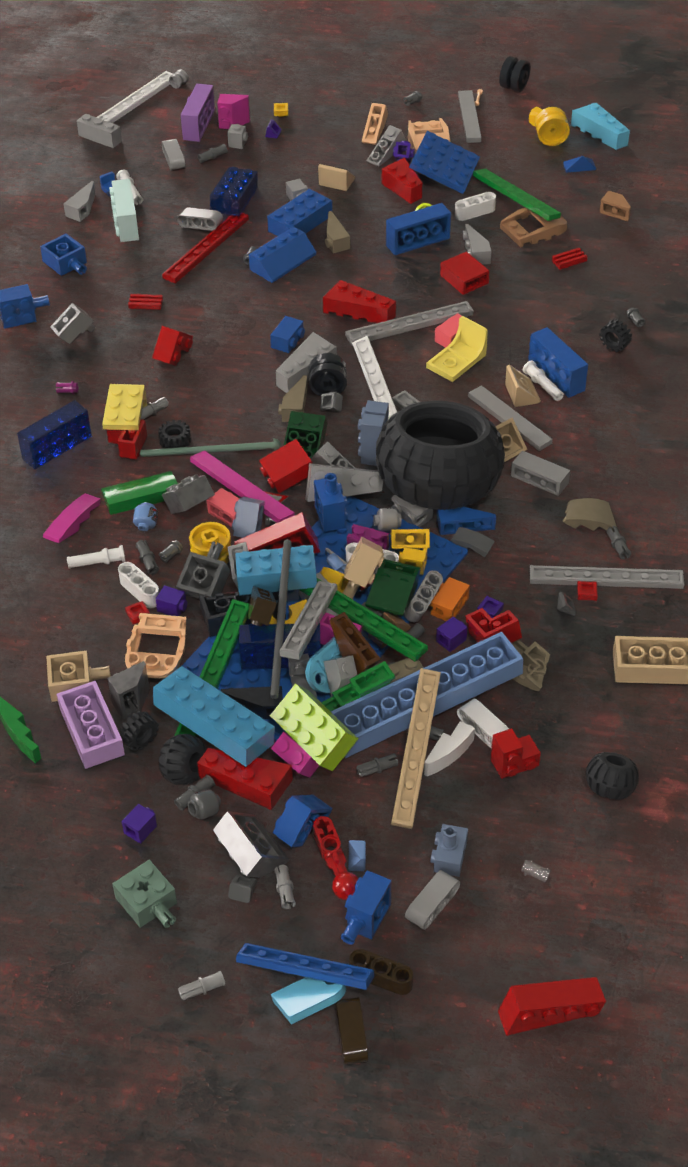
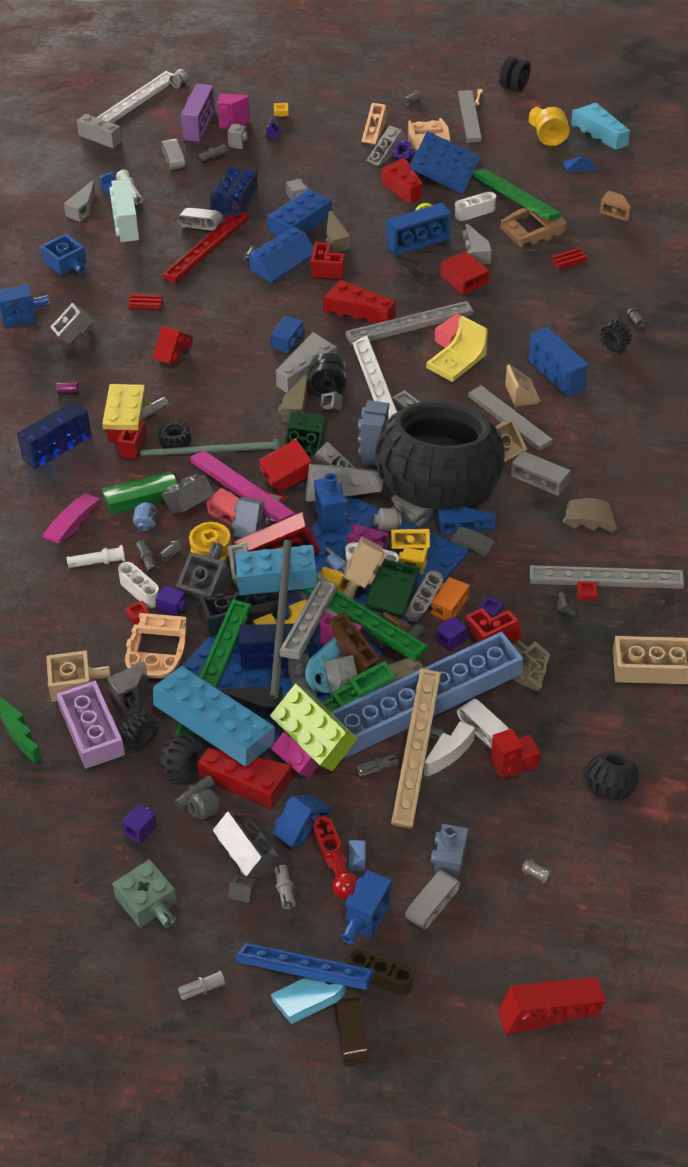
(261, 606): dark brown slope -> none
(326, 264): none -> red brick
(335, 177): tan slope -> none
(538, 376): white pin -> none
(618, 542): dark grey pin -> none

